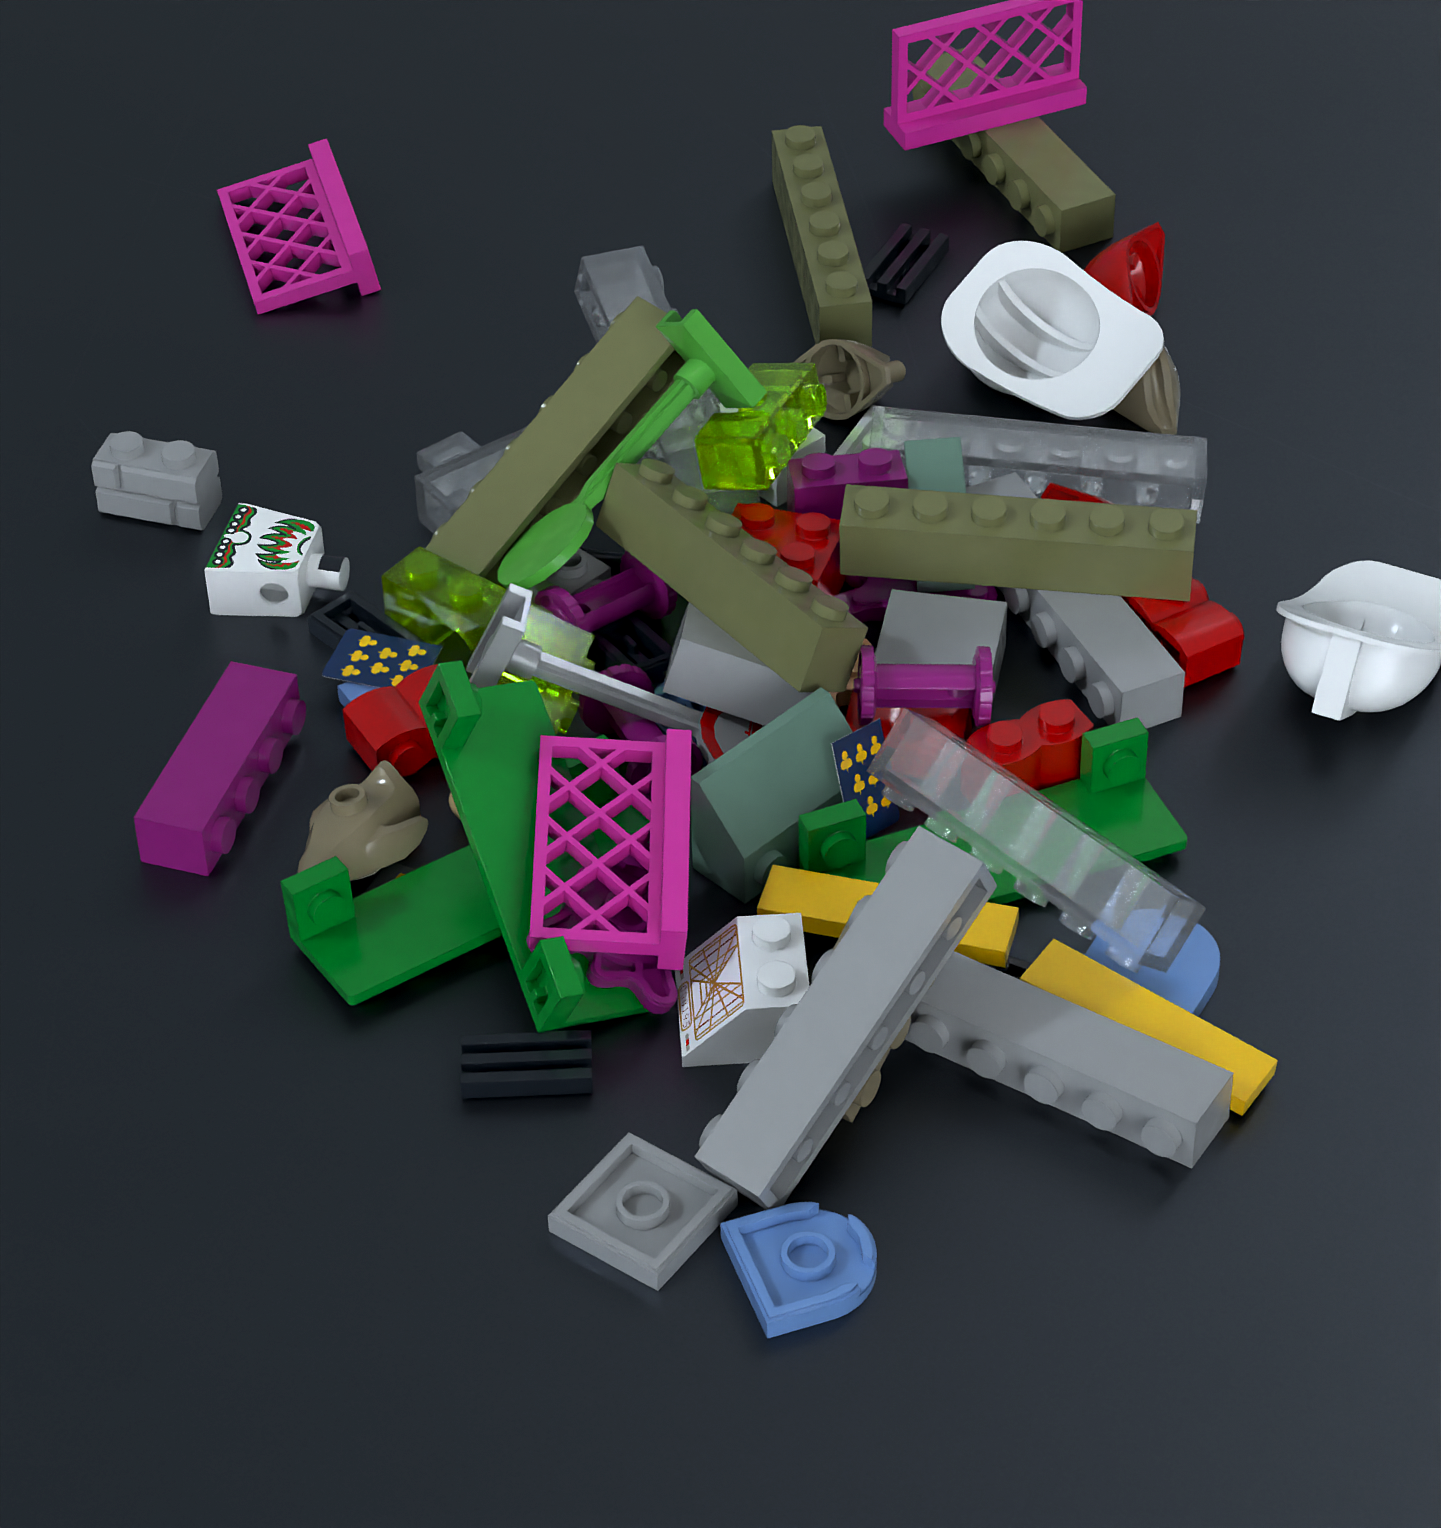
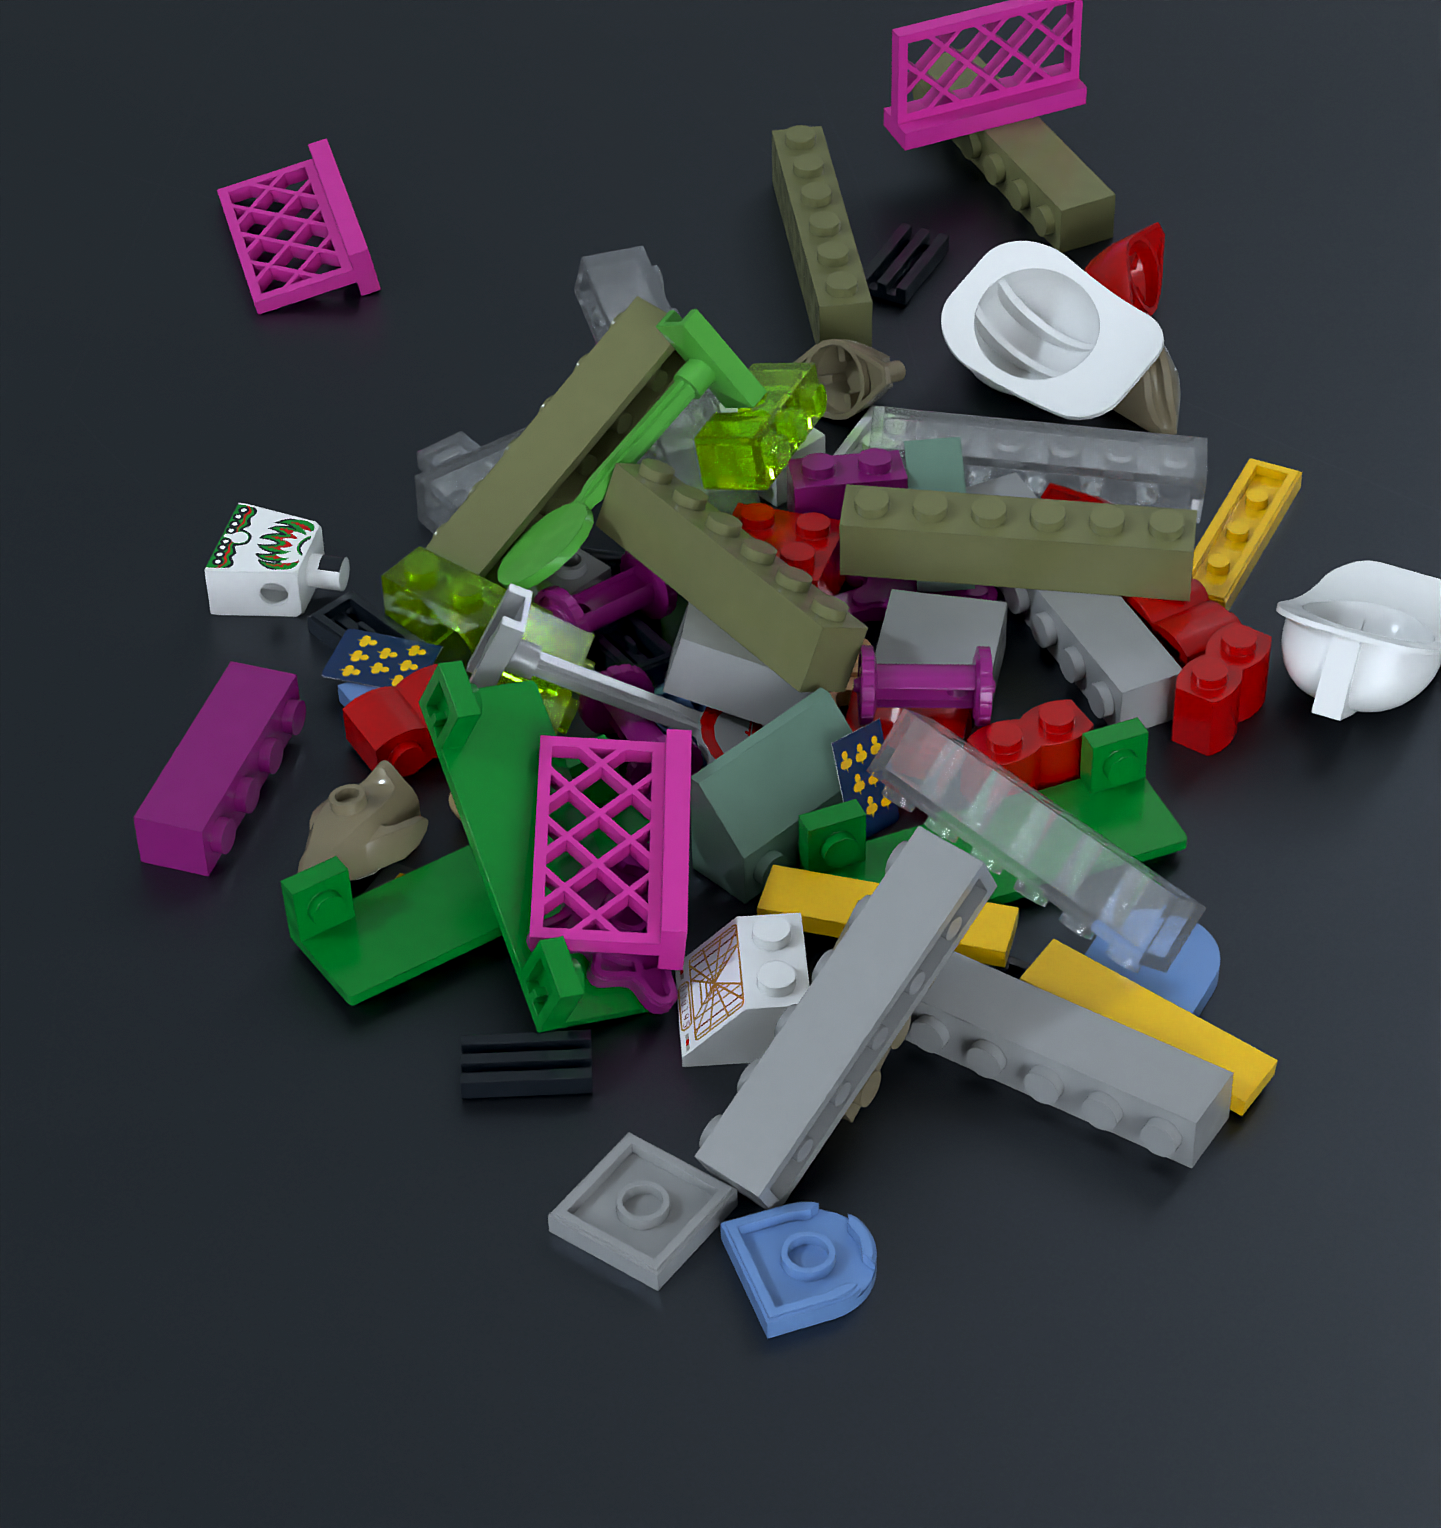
(157, 480): light grey brick -> none
(1221, 688): none -> red brick
(1243, 528): none -> yellow tile

